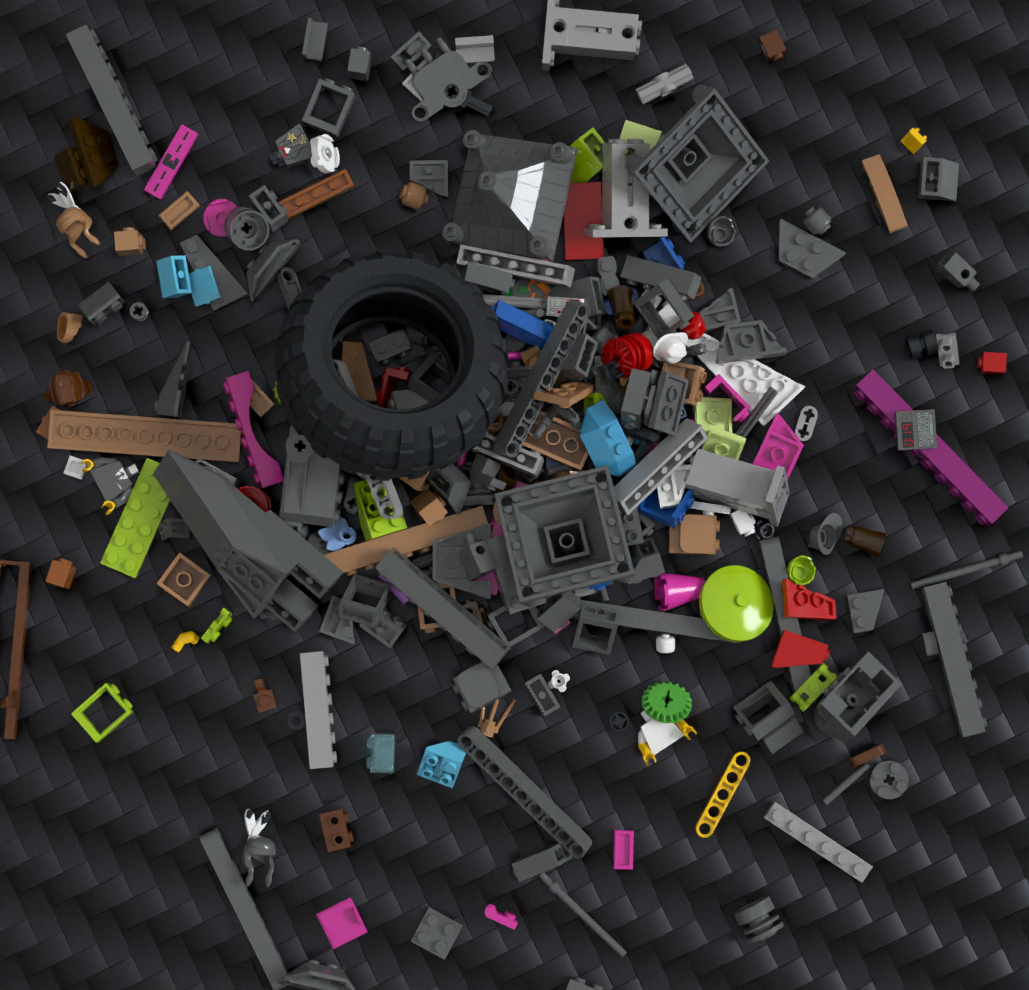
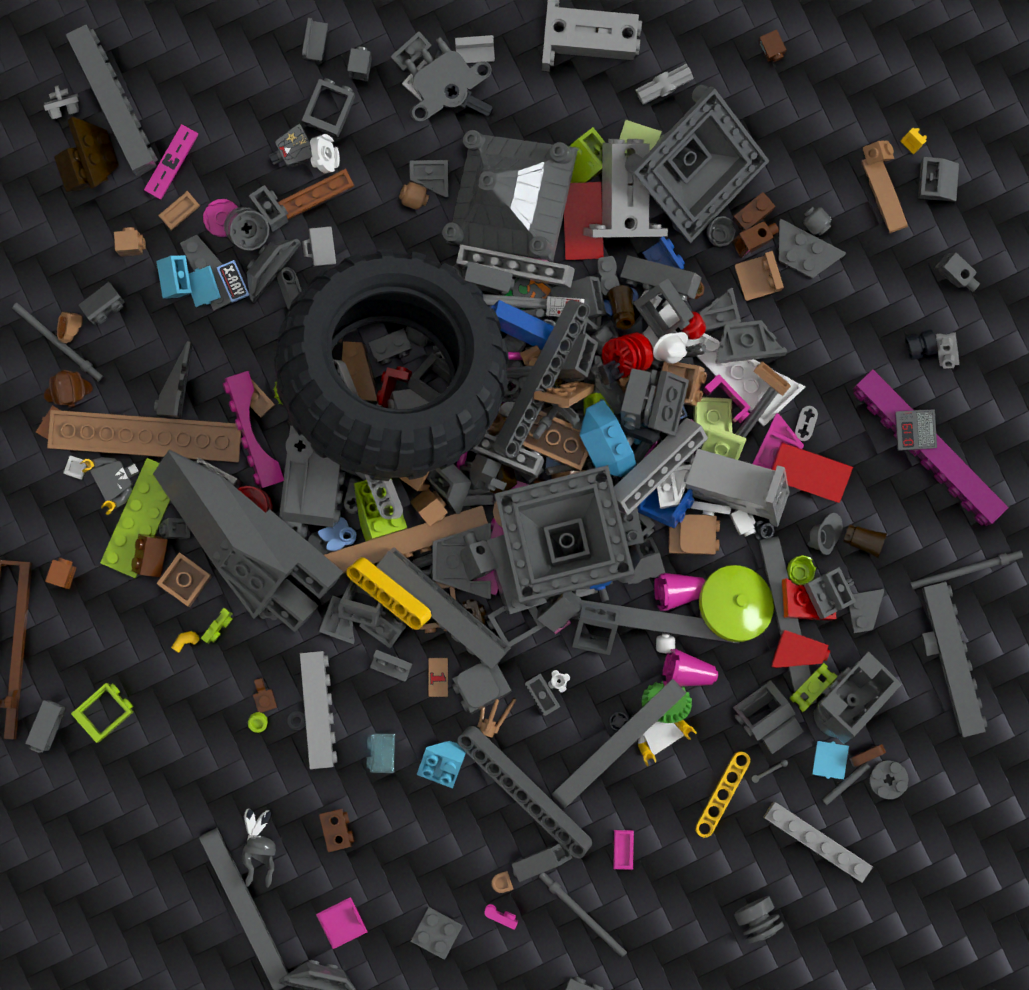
(45, 726): none -> dark grey window
(70, 101): none -> light grey hips
(73, 219): medium nougat hair -> none
(84, 365): none -> dark grey bar
(133, 311): dark grey bush -> none
(149, 555): none -> reddish brown brick
(233, 281): none -> tile
(257, 722): none -> lime tile
(321, 246): none -> light grey piece
(388, 593): none -> yellow beam
(391, 665): none -> dark grey bracket
(438, 677): none -> medium nougat tile
(502, 883): none -> medium nougat tile
(618, 743): none -> dark grey beam
(688, 670): none -> dark pink cone
(754, 212): none -> reddish brown brick
(754, 238): none -> reddish brown torso
(759, 276): none -> medium nougat bracket
(772, 378): none -> medium nougat tile
(783, 763): none -> dark grey hinge
(813, 472): none -> red tile
(830, 592): none -> dark grey plate
(830, 760): none -> medium azure piece
(878, 152): none -> medium nougat bracket
(992, 363): red brick -> none

